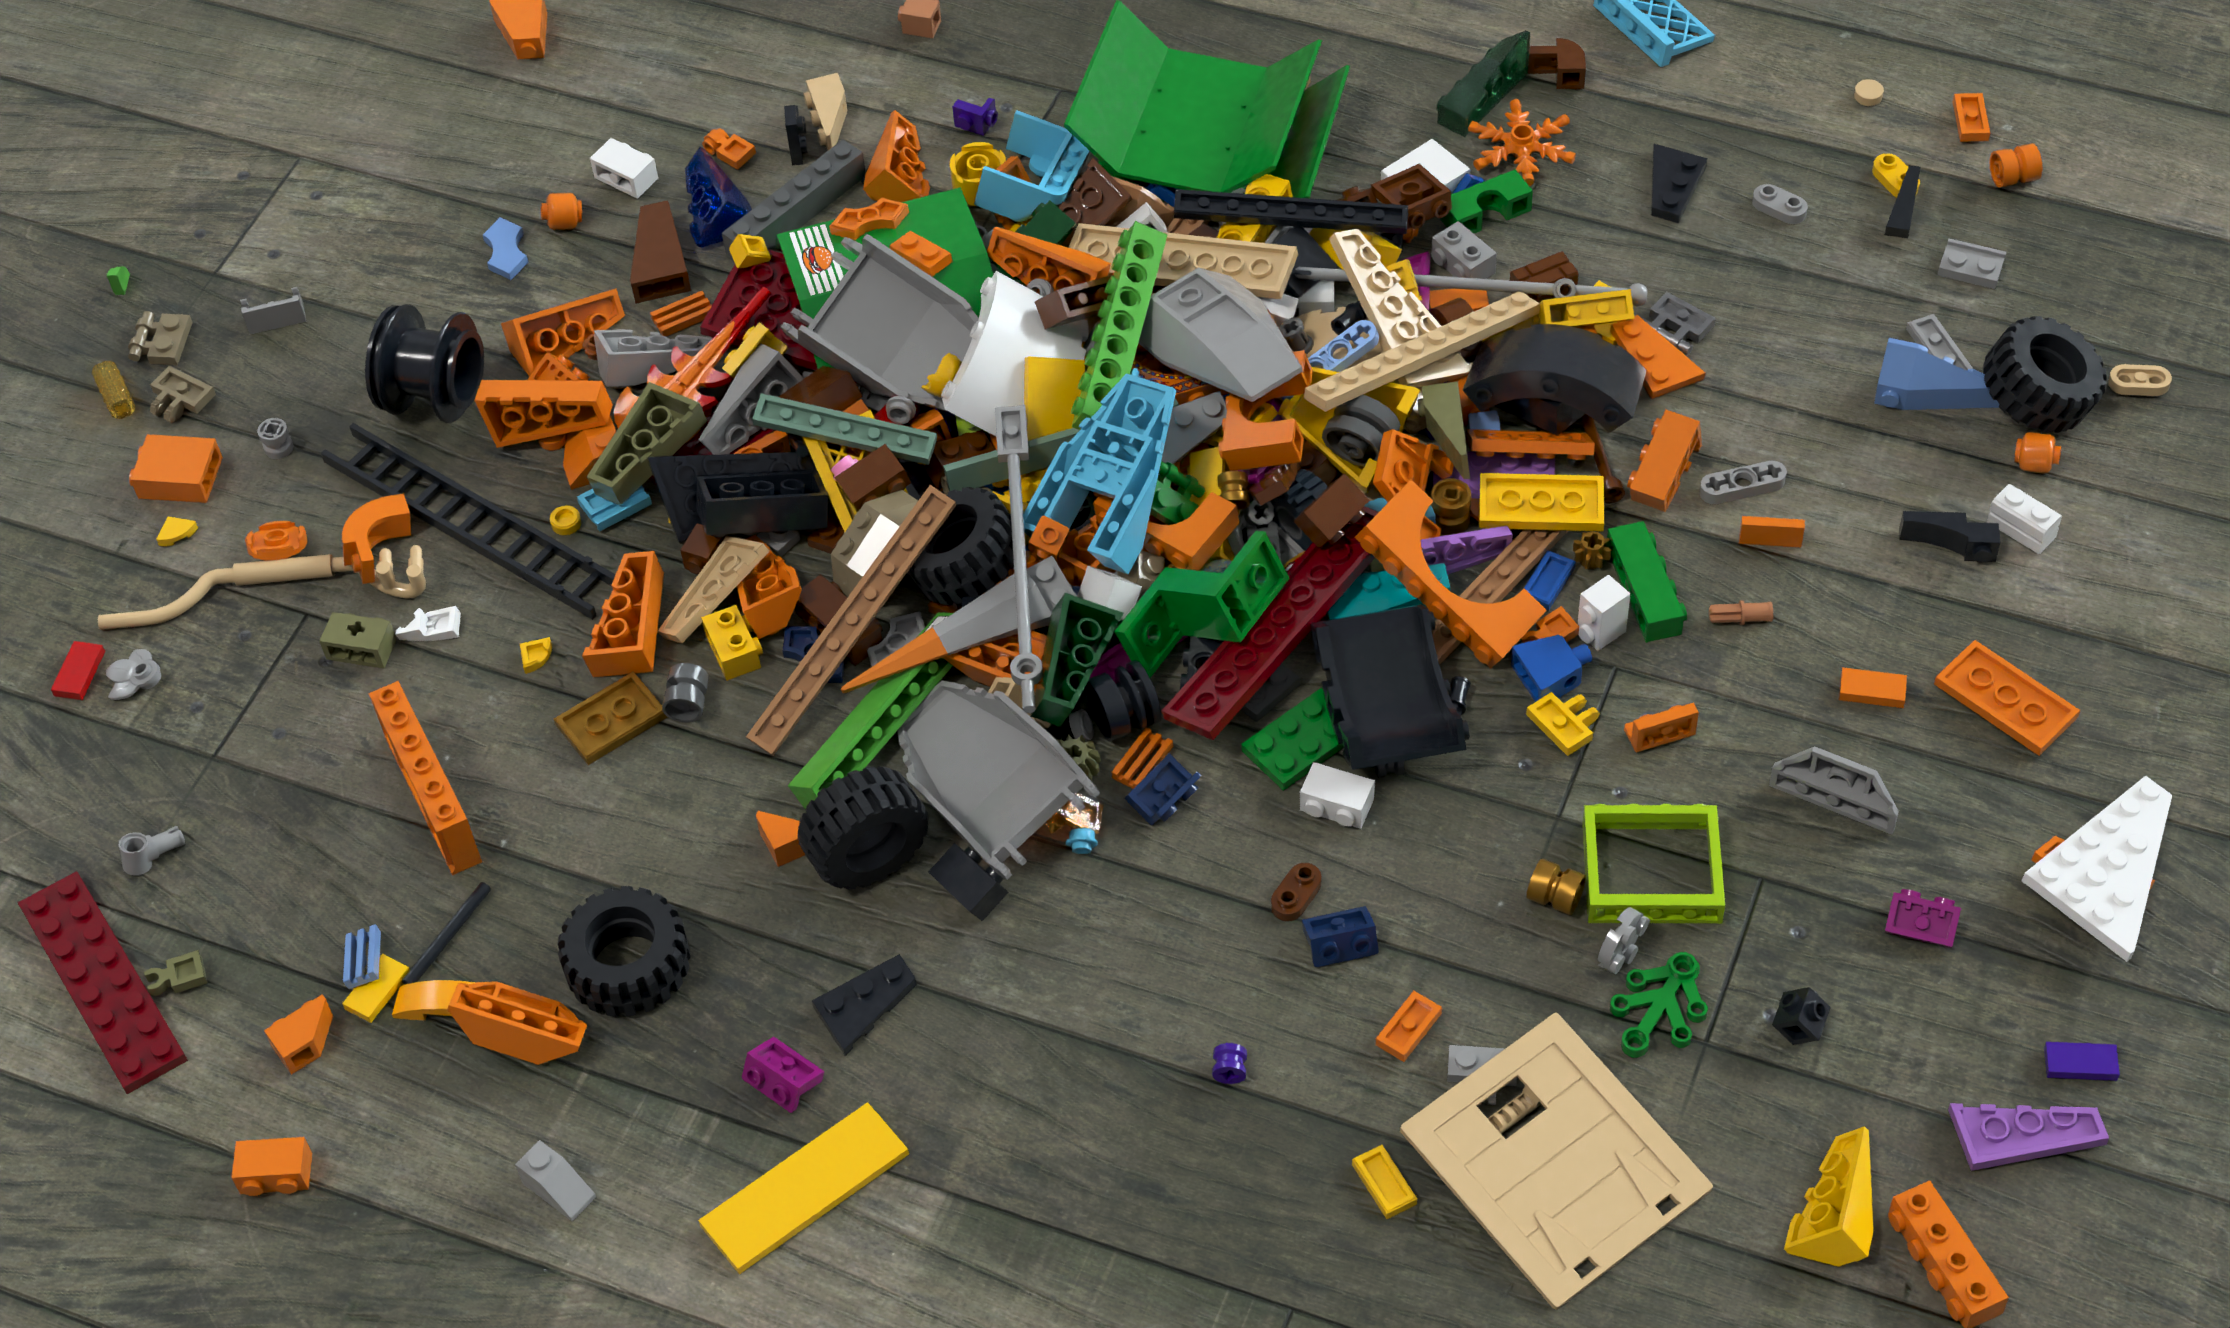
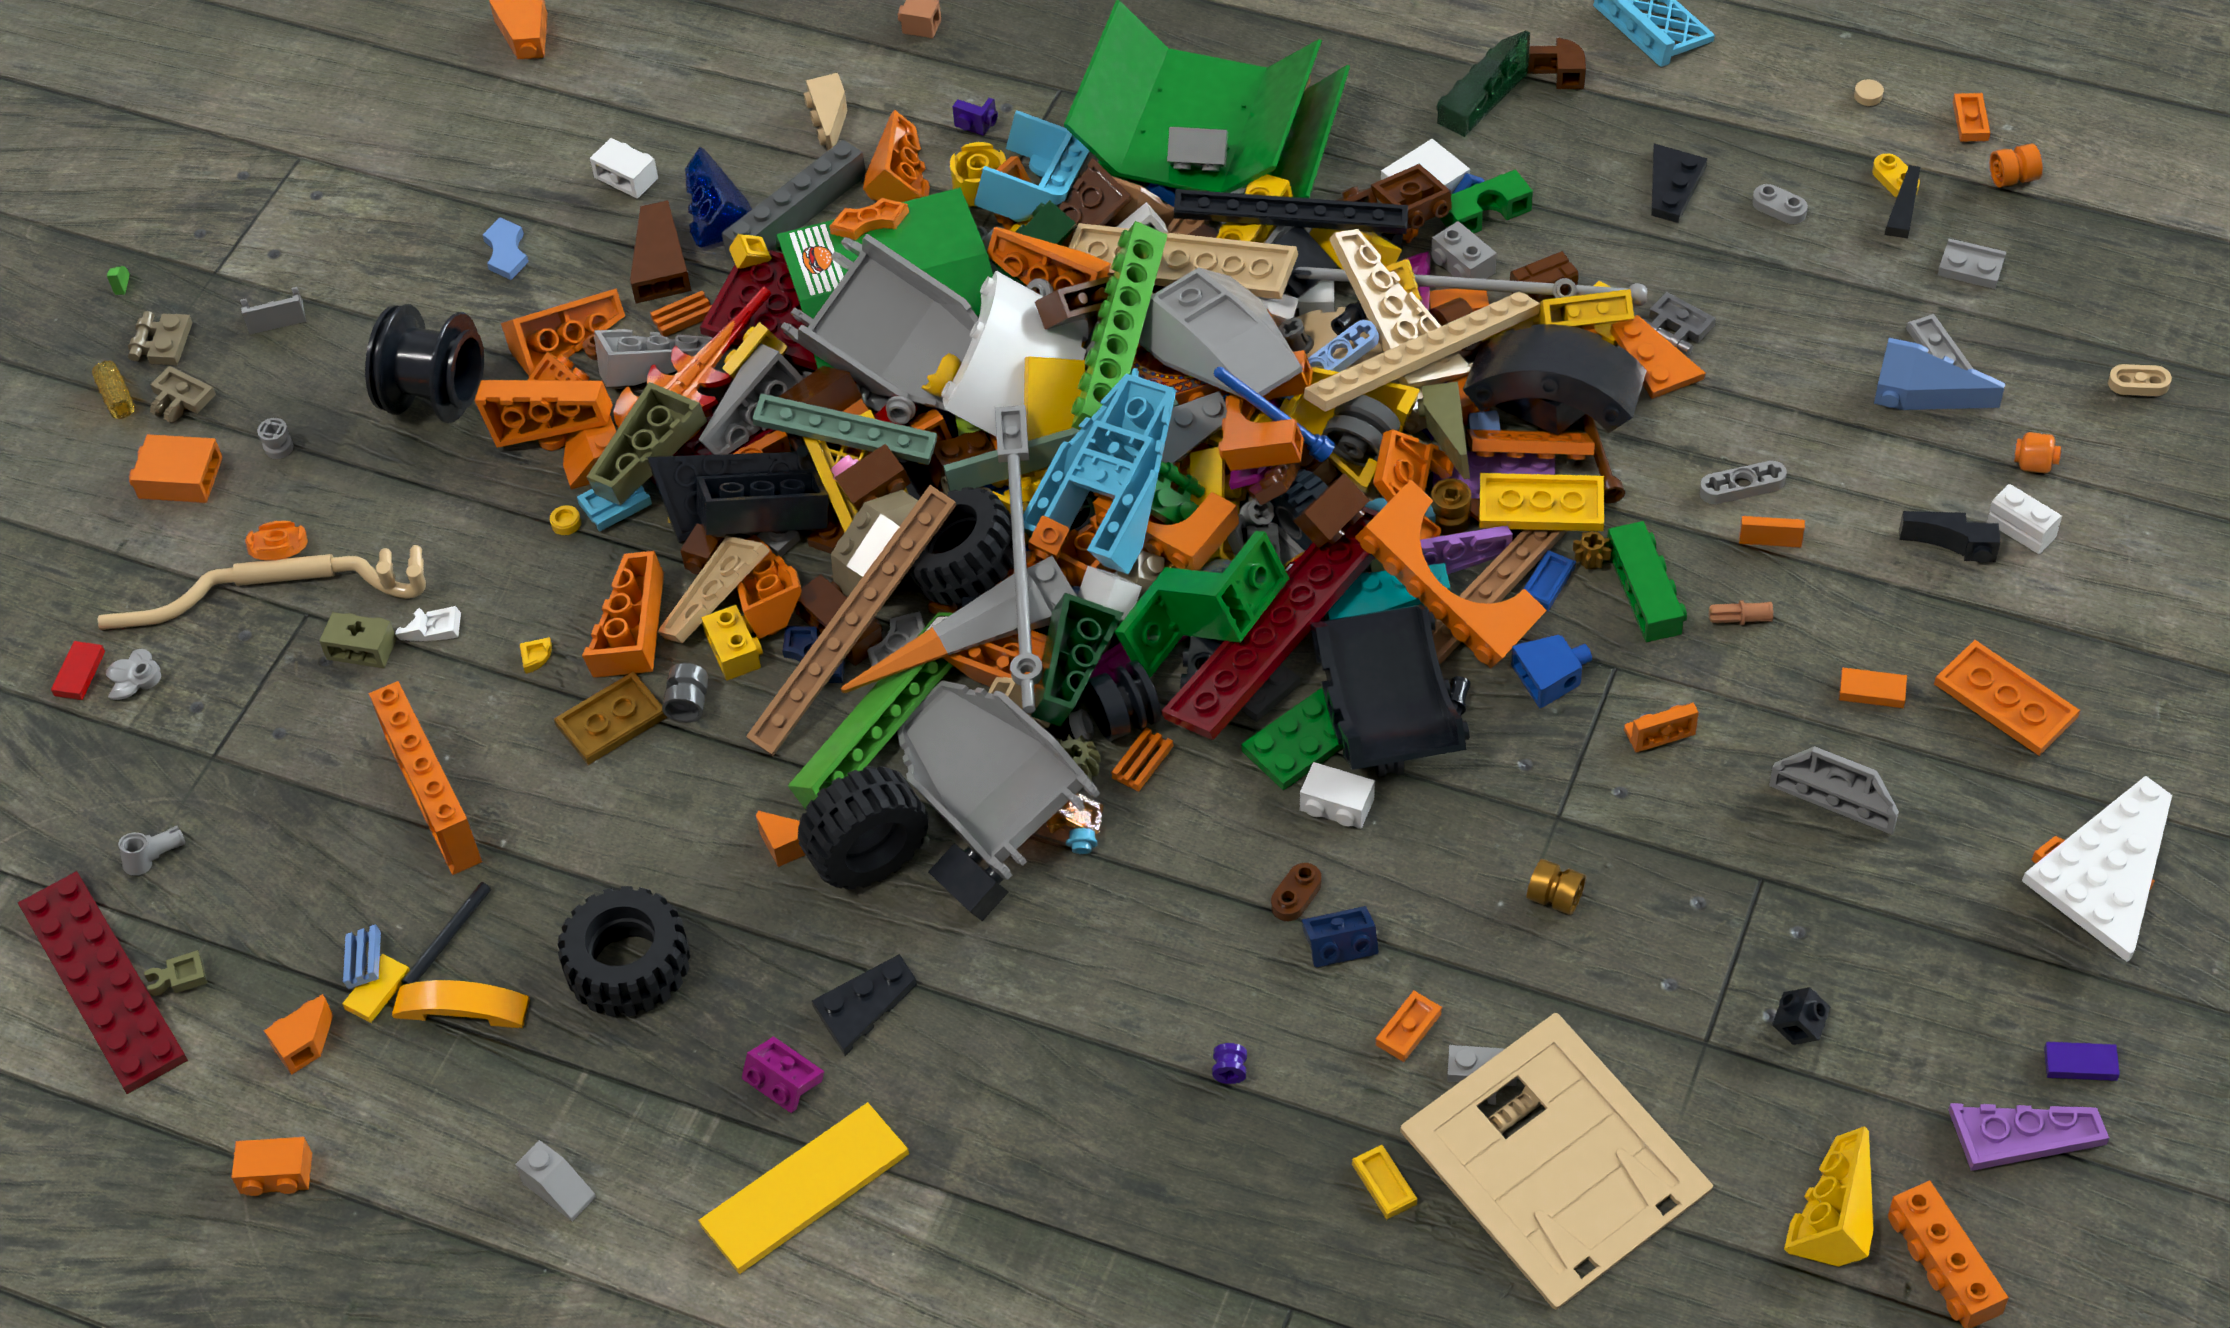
(175, 529): yellow tile -> none
(370, 525): orange arch -> none
(483, 507): black ladder -> none
(516, 1021): orange wedge -> none
(562, 211): orange head -> none
(730, 150): orange plate -> none
(795, 126): black plate -> none
(922, 253): orange plate -> none
(1161, 789): dark blue bracket -> none
(1197, 148): none -> light grey brick
(1233, 488): pearl gold wheel -> none
(1319, 446): none -> blue piece
(1521, 142): orange piece -> none
(1555, 623): orange plate -> none
(1561, 723): yellow hinge -> none
(1603, 612): white brick -> none
(1619, 944): light grey plate -> none
(1656, 907): lime window -> none
(1660, 1001): green plant -> none
(1665, 460): orange wedge -> none
(1923, 919): magenta bracket -> none
(2044, 374): black tyre -> none

